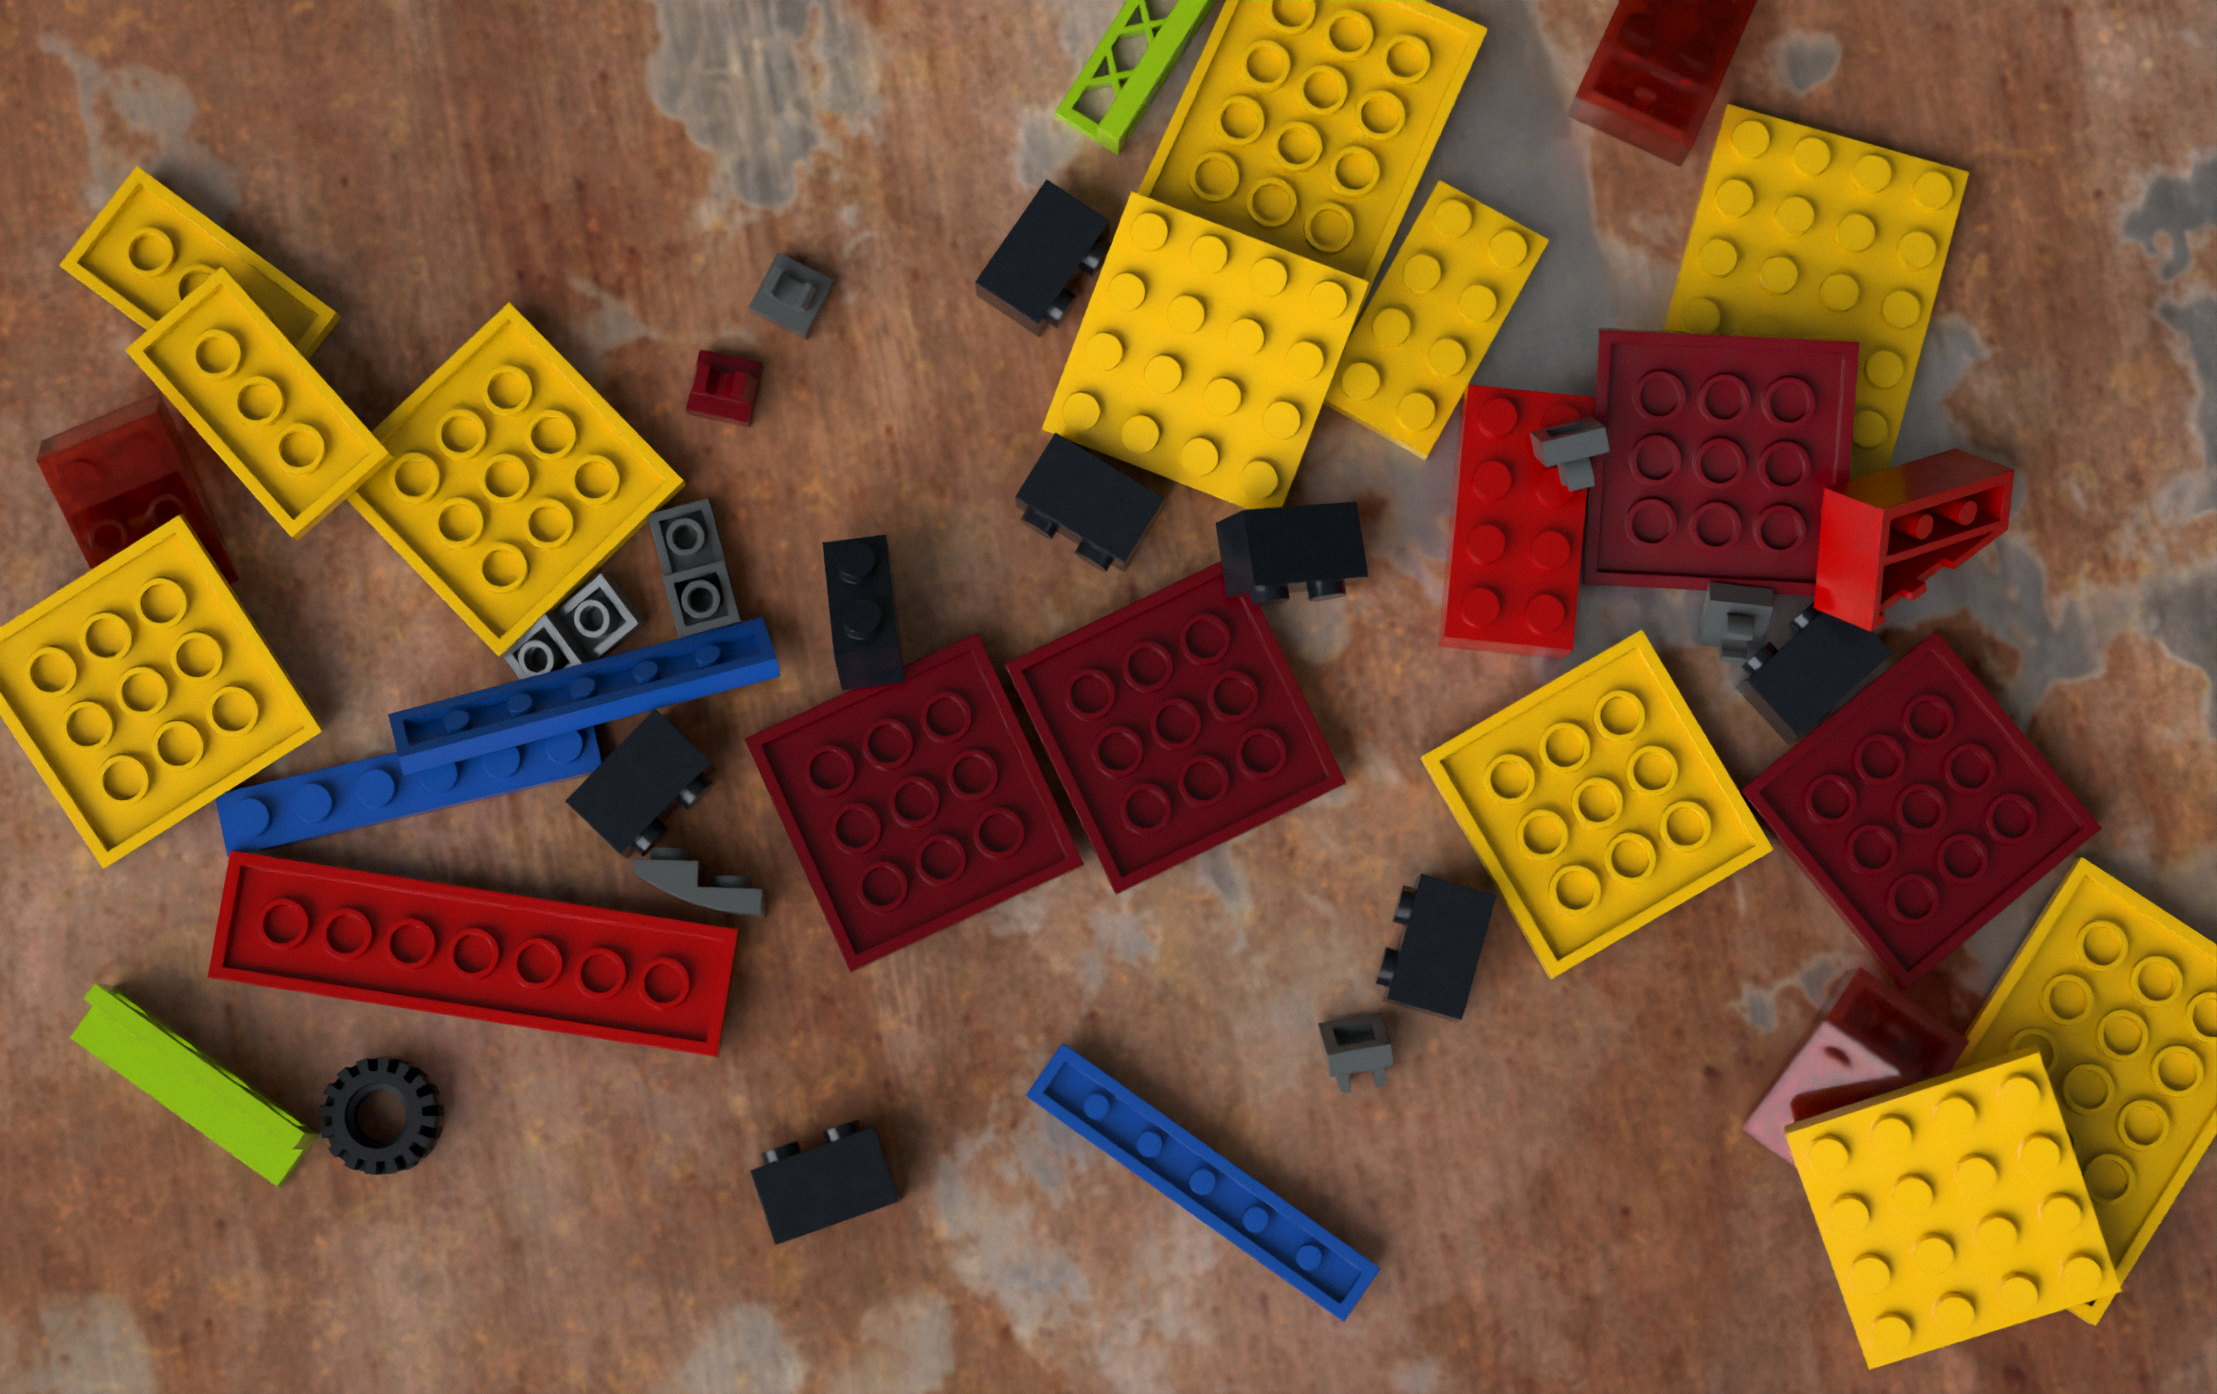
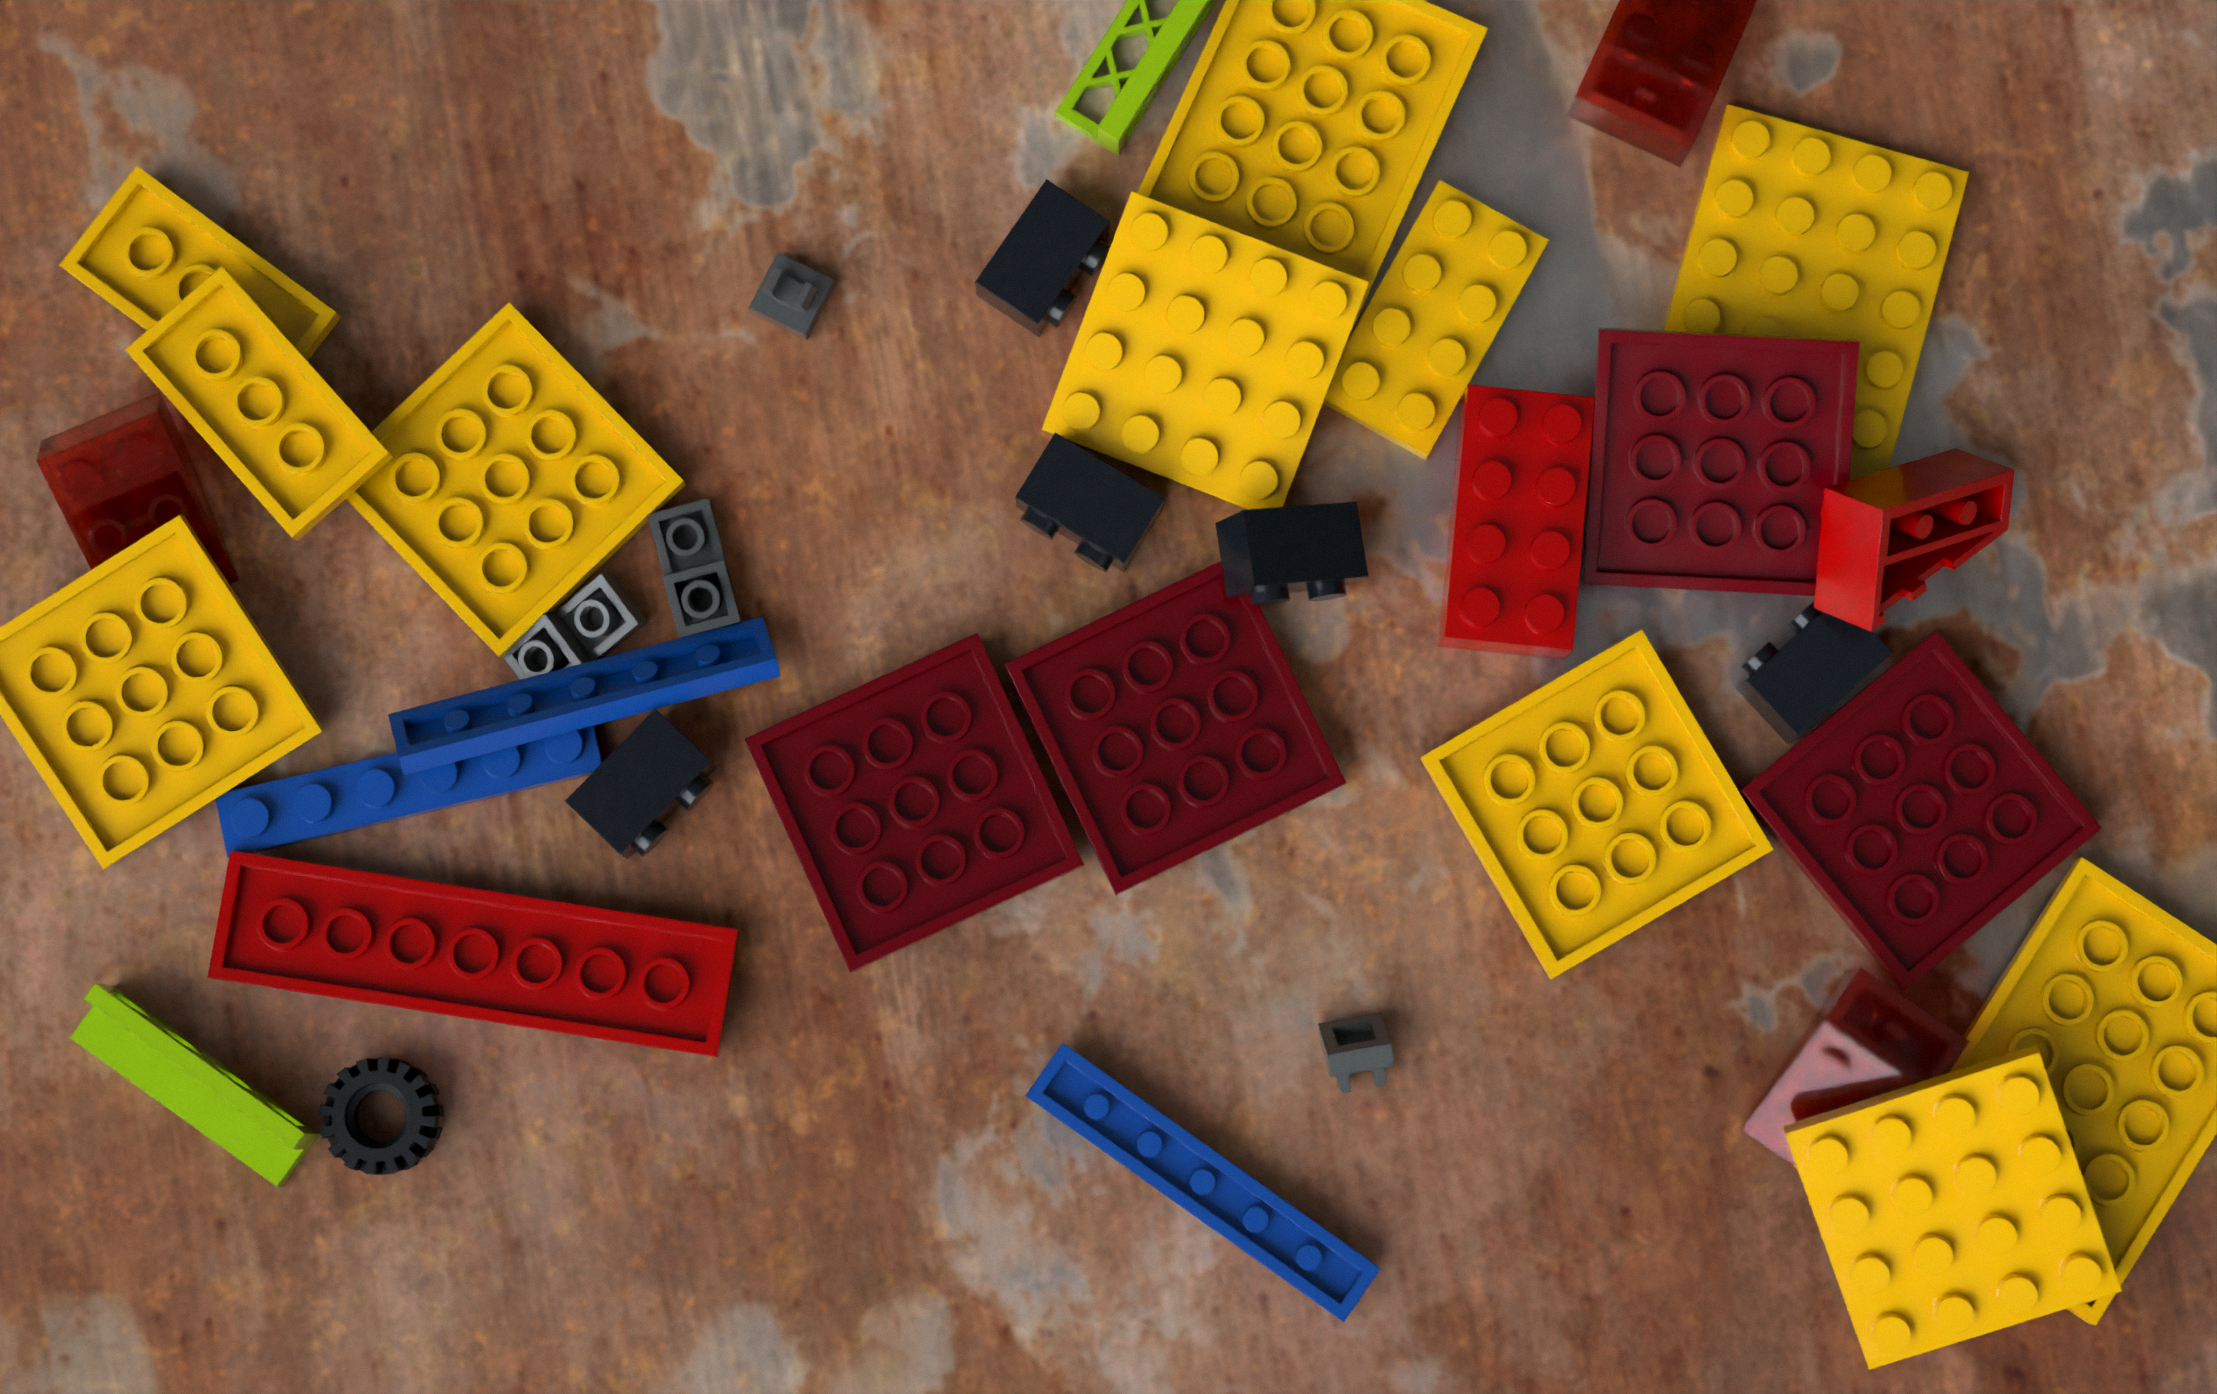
(684, 879): dark grey slope -> none
(724, 388): dark red tile -> none
(824, 1183): black brick -> none
(863, 612): black brick -> none
(1436, 947): black brick -> none
(1569, 448): dark grey tile -> none
(1735, 619): dark grey tile -> none

